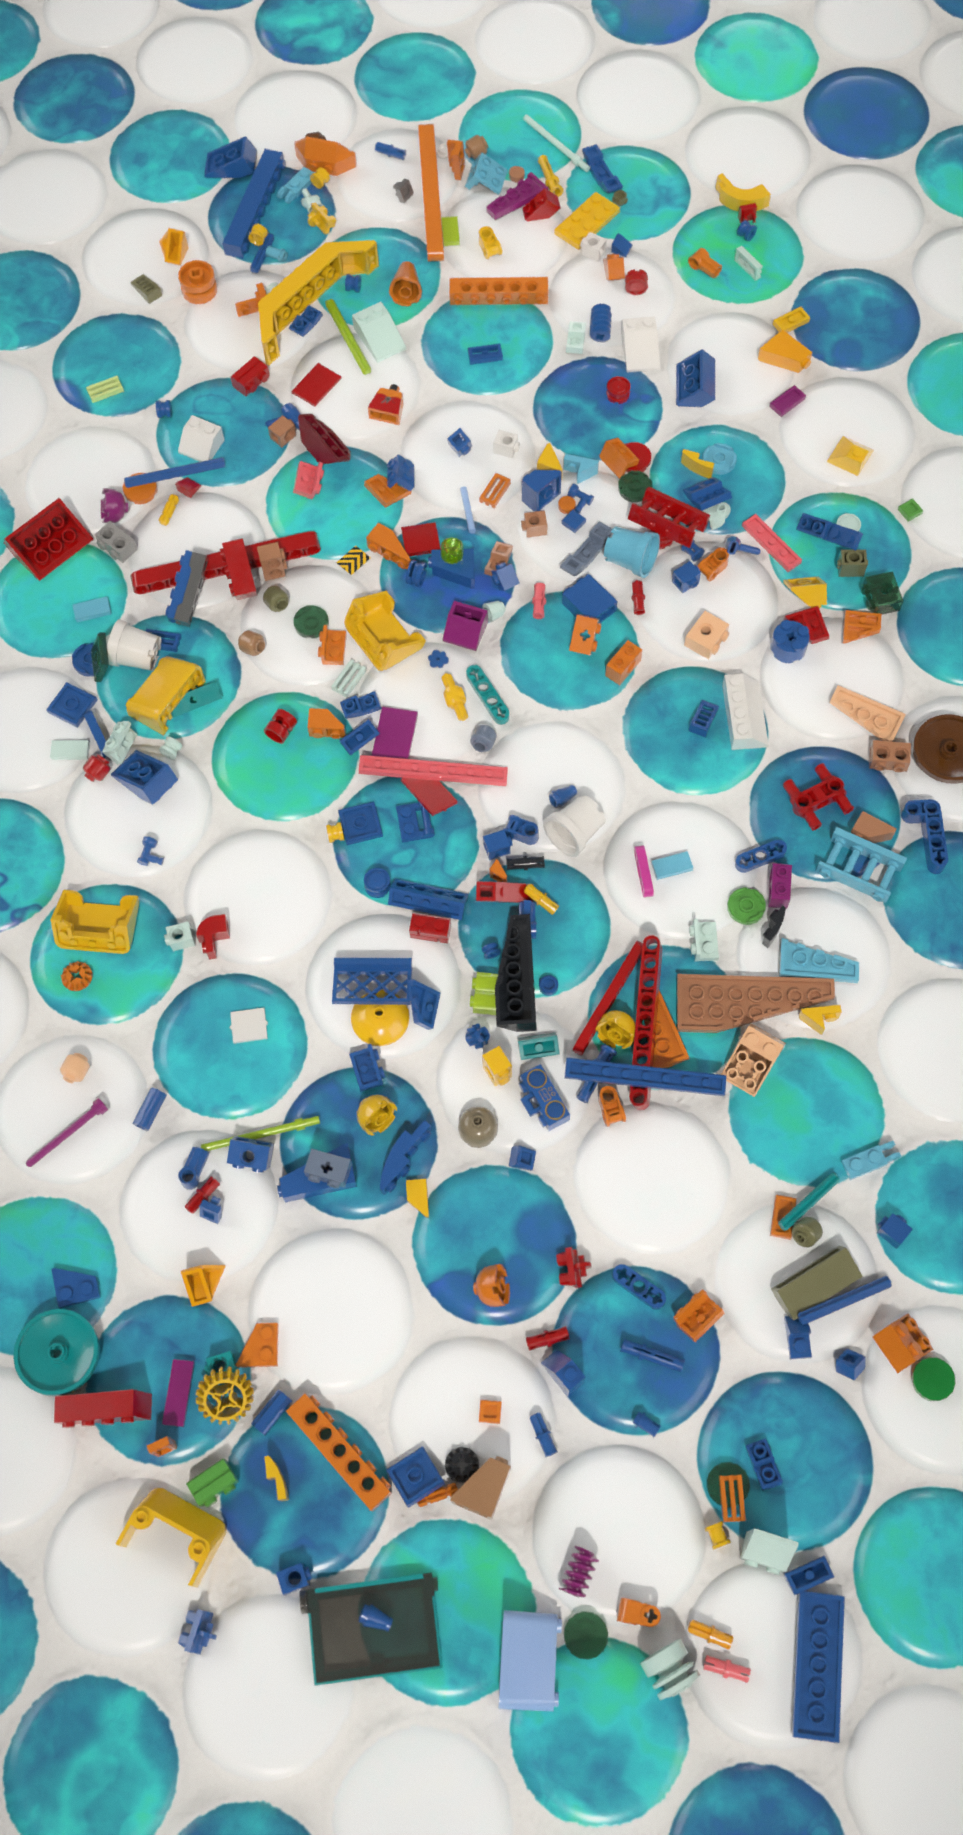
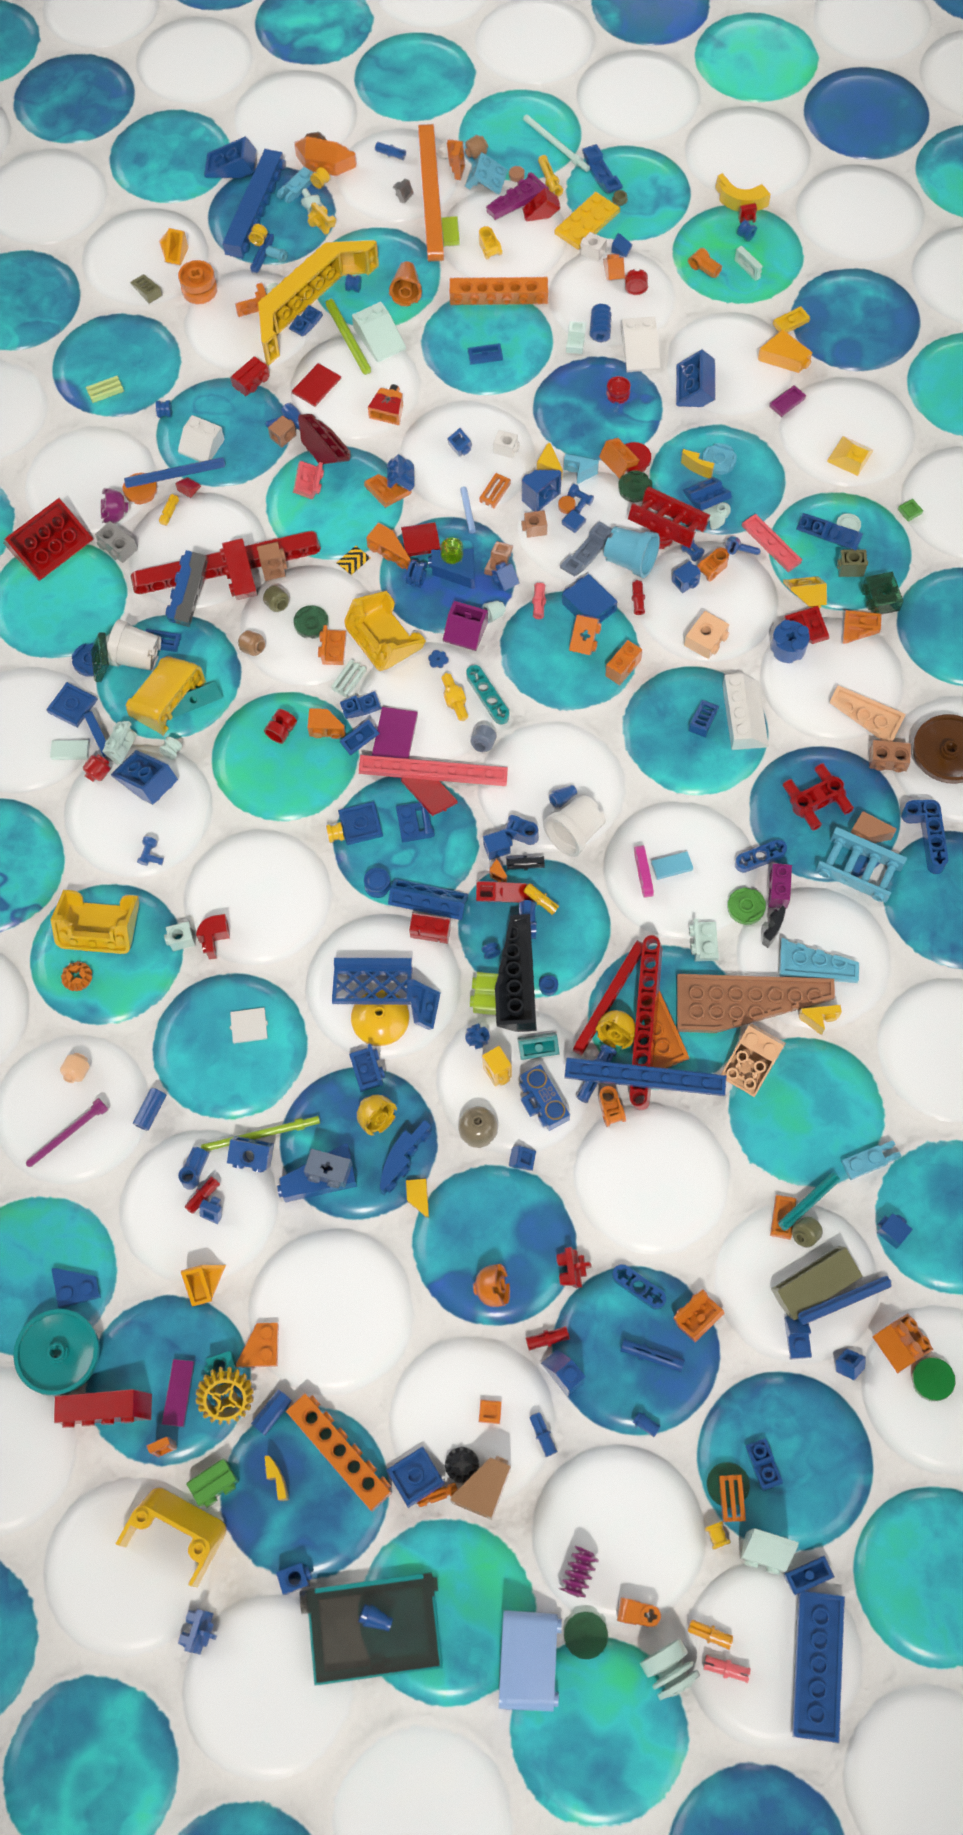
(91, 609): medium azure tile -> none

